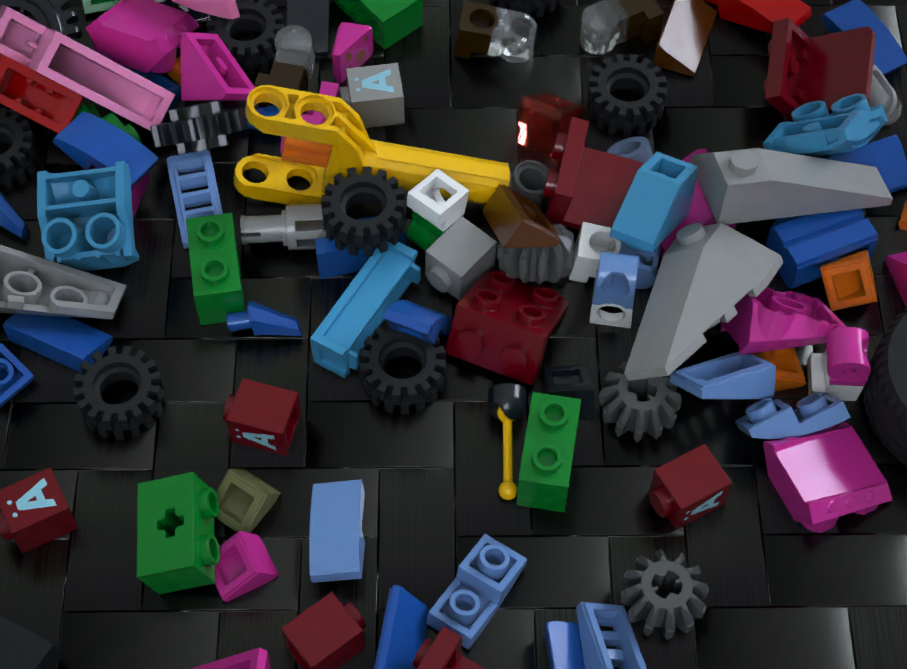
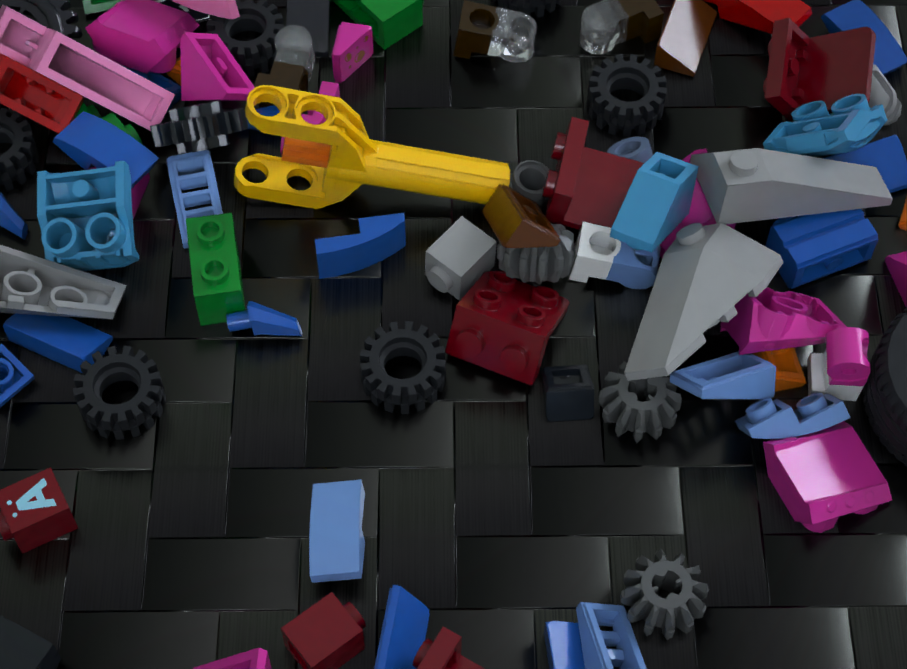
(176, 533): green brick -> none
(243, 566): dark pink slope -> none
(244, 500): olive slope -> none
(262, 416): dark red brick -> none
(295, 227): light grey arm -> none
(358, 190): black tyre -> none
(362, 307): dark azure container -> none
(375, 94): light grey brick -> none
(417, 321): blue slope -> none
(431, 212): white leg -> none
(477, 590): medium blue slope -> none
(507, 404): hinge -> none
(542, 117): clear red slope -> none
(548, 452): green brick -> none
(614, 287): medium blue leg -> none
(689, 487): dark red brick -> none
(849, 281): orange slope -> none

